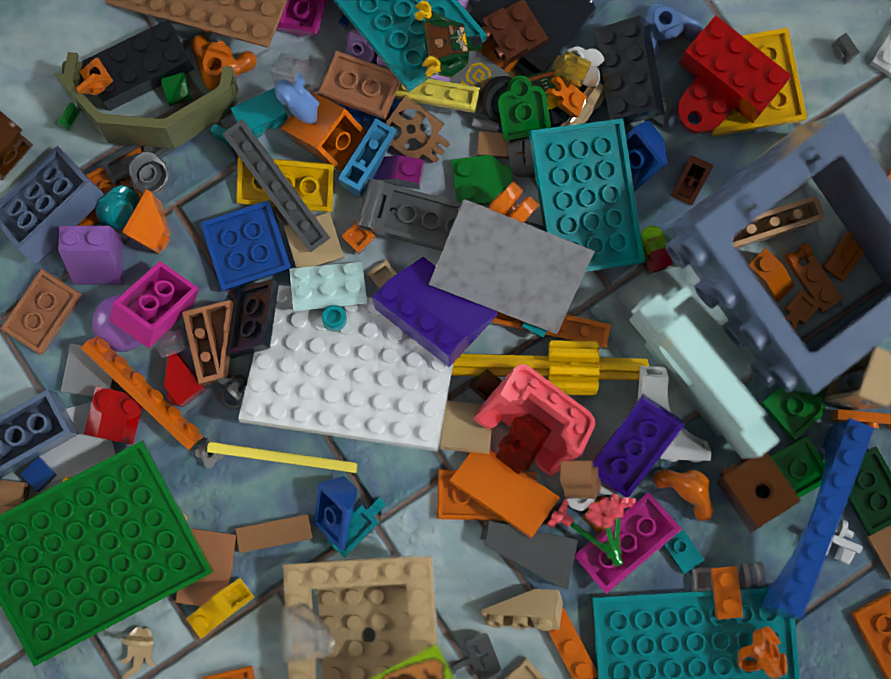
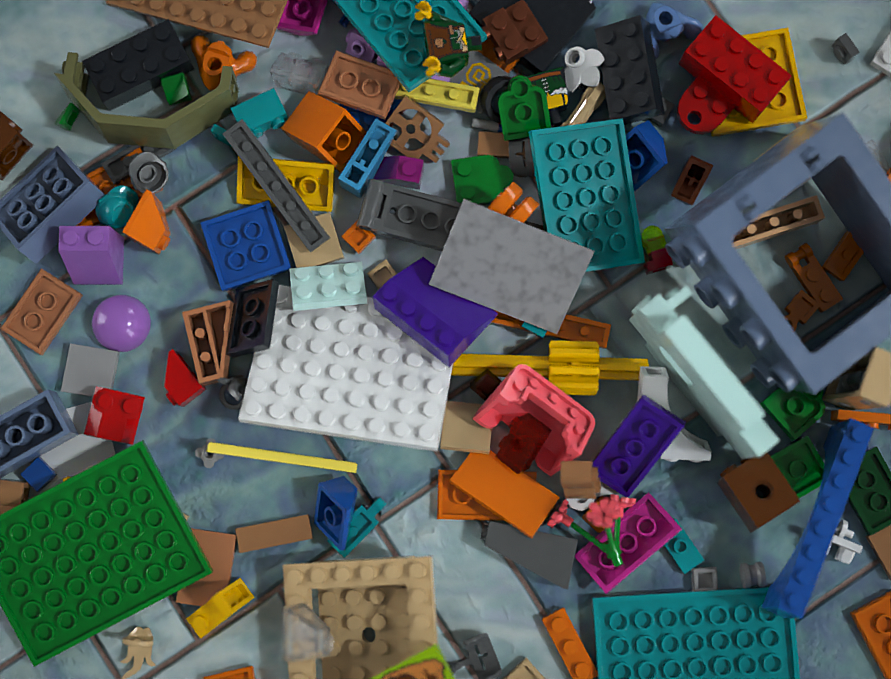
(95, 83): orange bracket -> none
(142, 392): orange plate -> none
(153, 304): dark pink brick -> none
(172, 342): clear bracket -> none
(299, 100): medium blue head -> none
(334, 318): teal tile -> none
(528, 610): tan slope -> none
(569, 97): orange plate -> none
(571, 68): clear yellow brick -> none
(690, 486): orange head -> none
(726, 592): orange plate -> none
(765, 653): orange tile -> none
(771, 275): orange slope -> none

